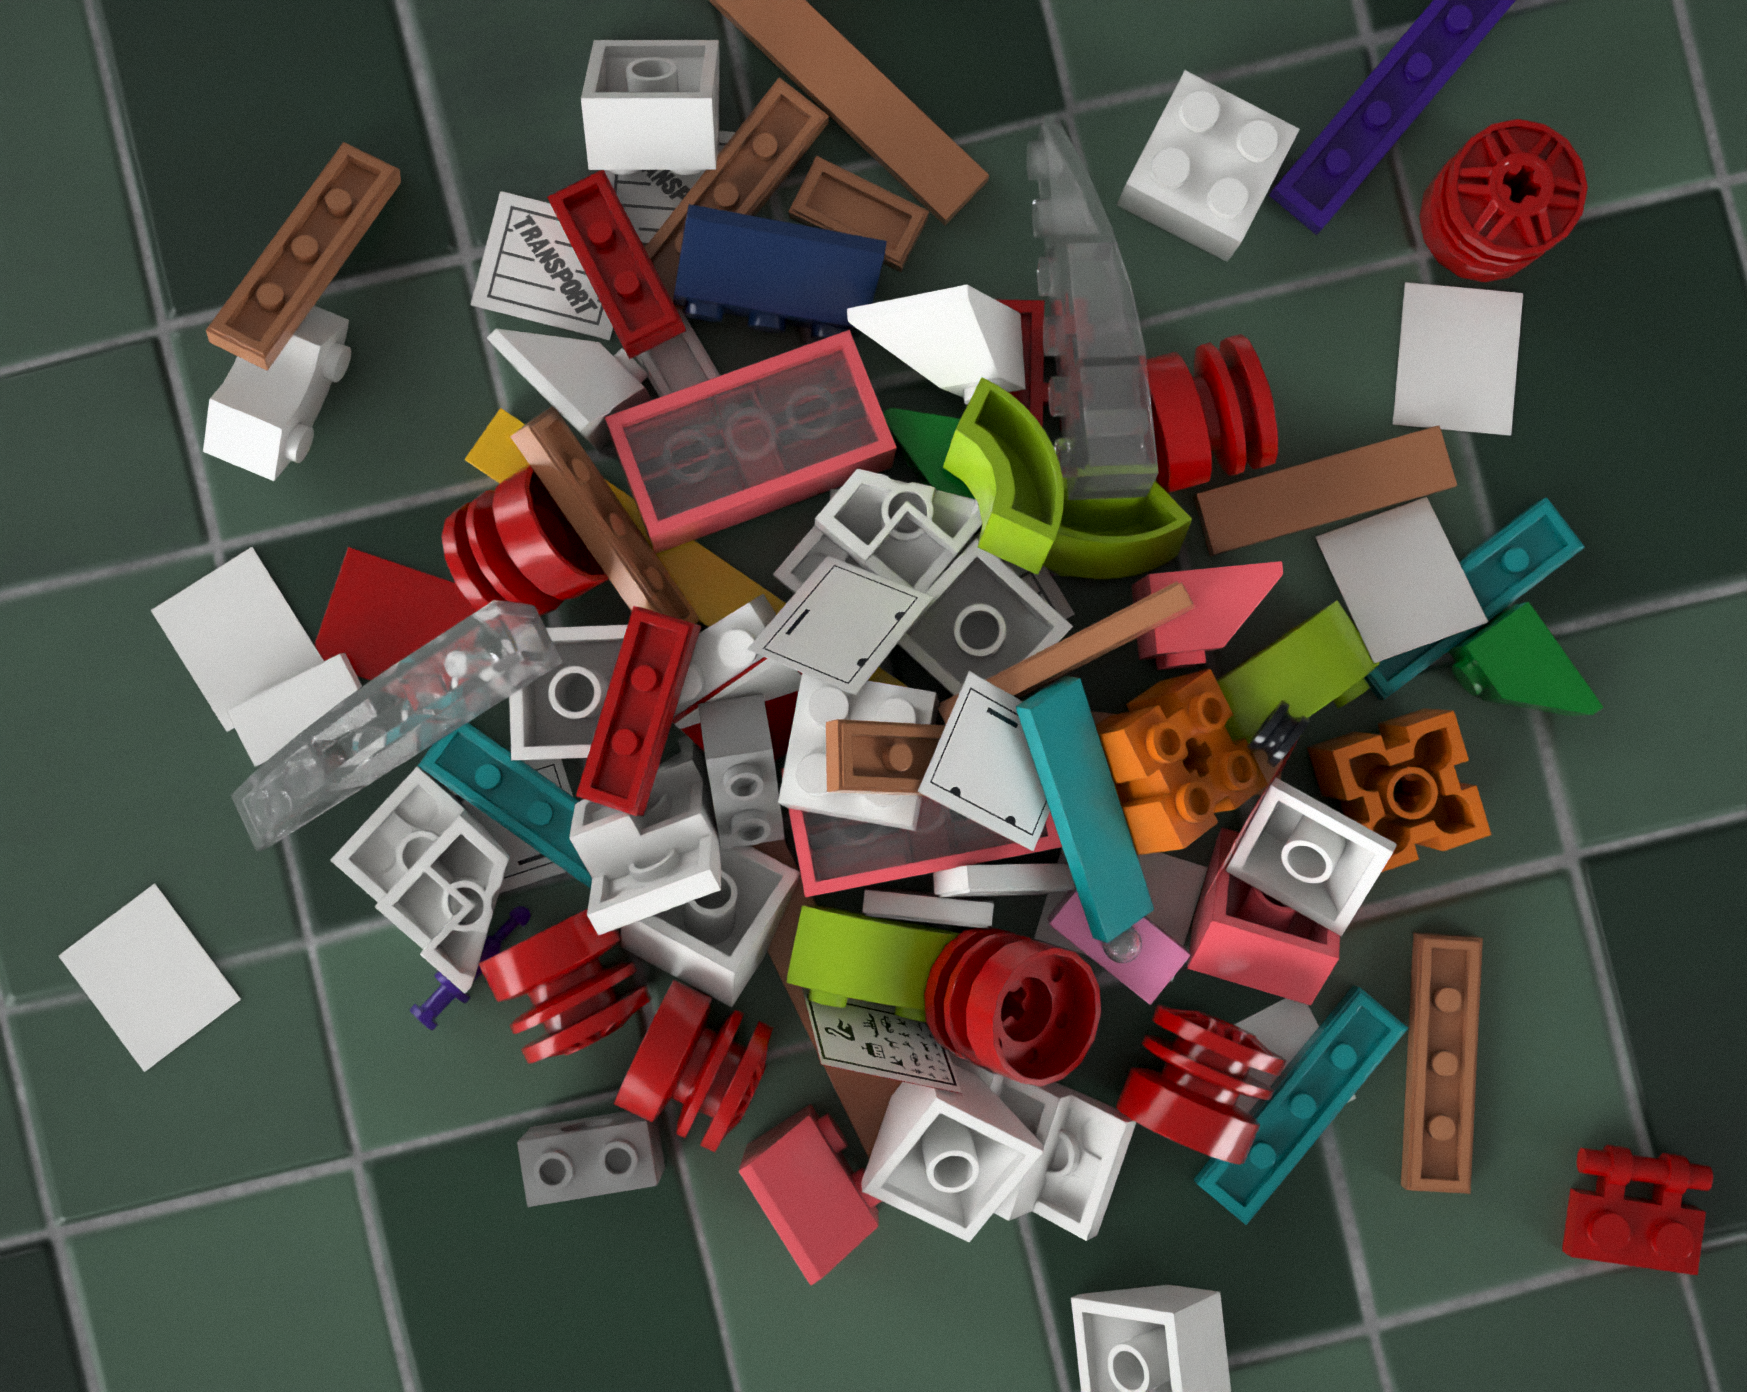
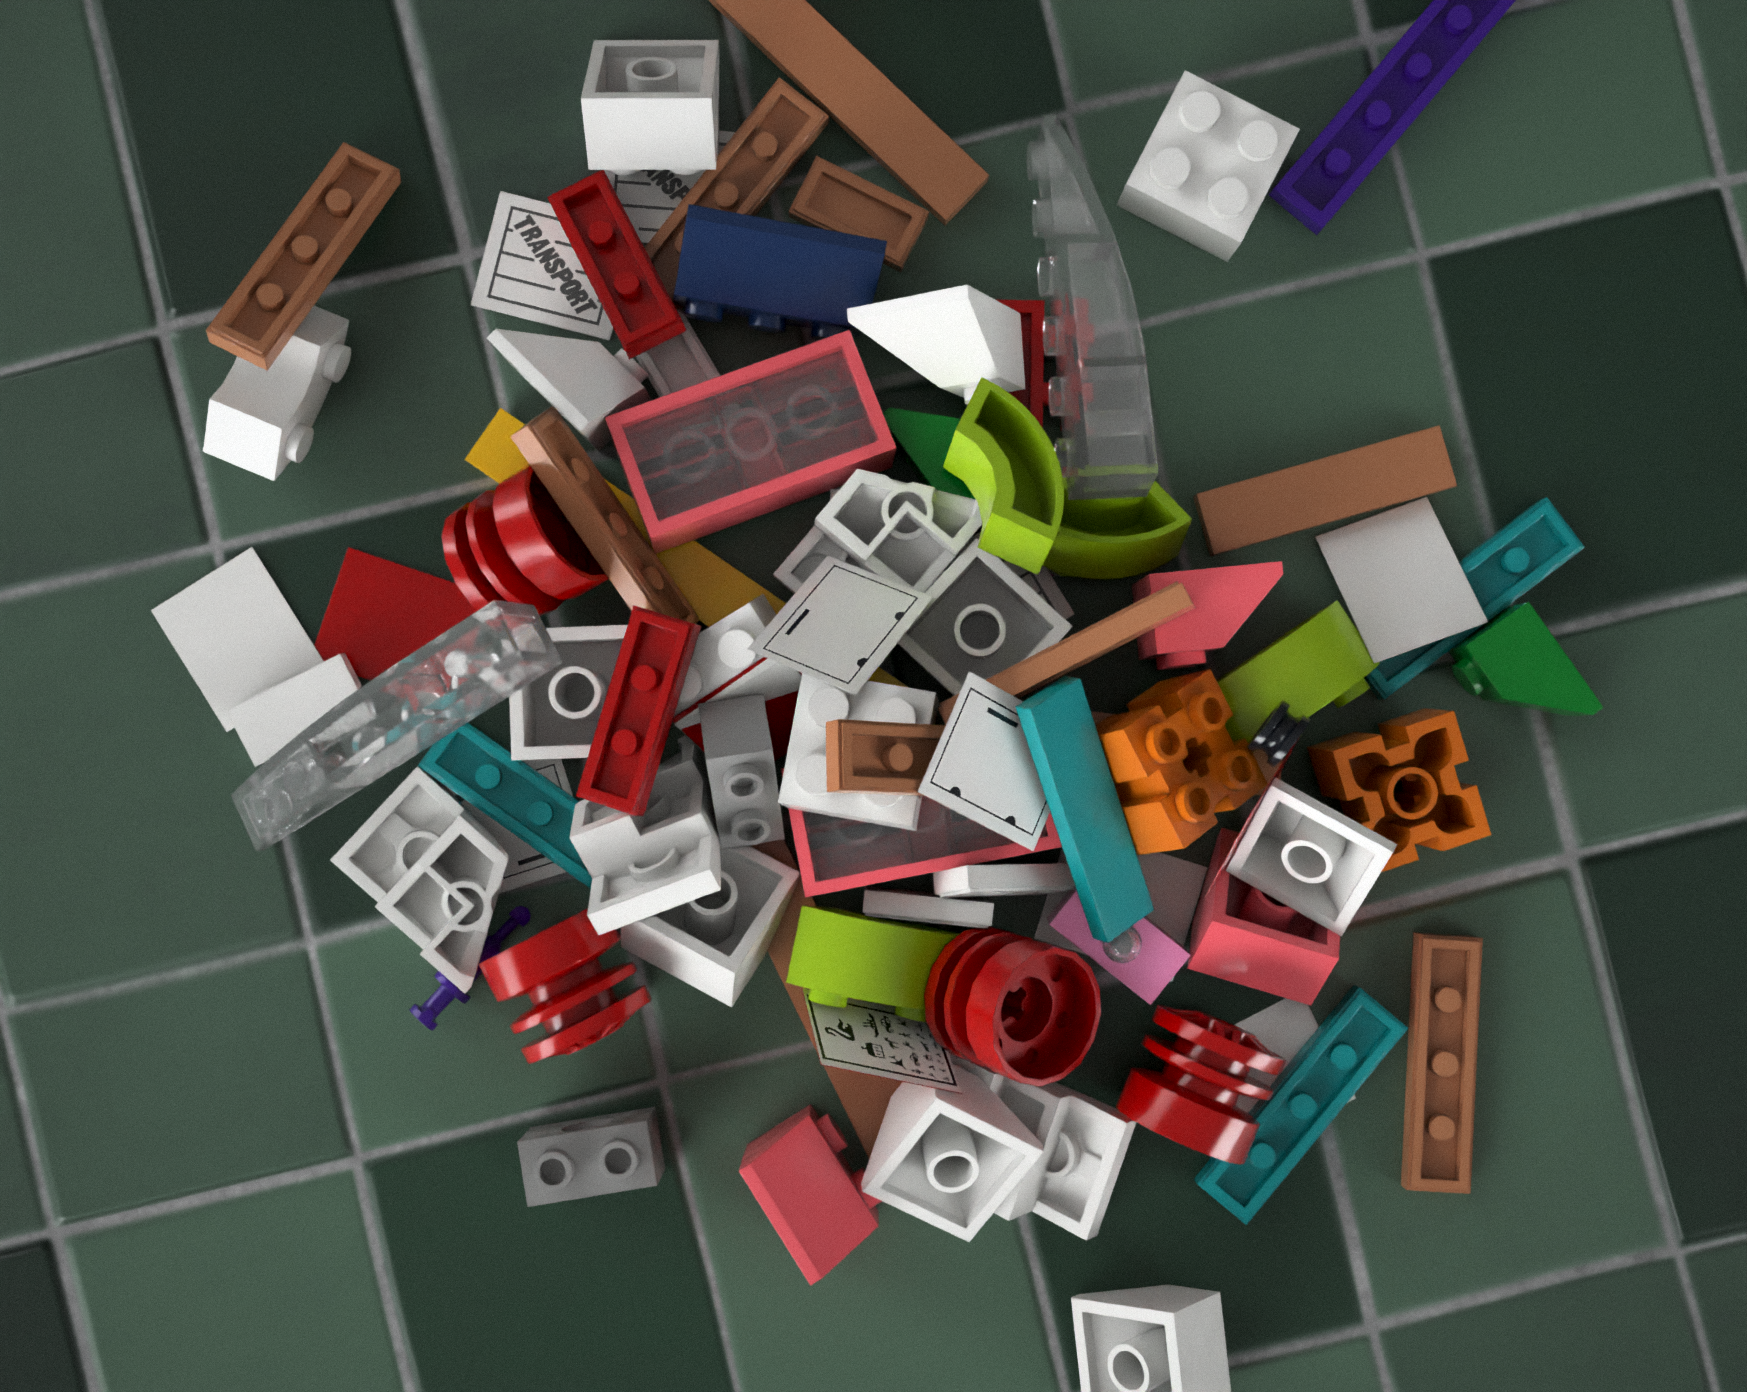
(149, 977): white sticker -> none
(695, 1066): red wheel -> none
(1217, 410): red wheel -> none
(1458, 358): white sticker -> none
(1468, 208): red wheel -> none
(1632, 1229): red plate -> none

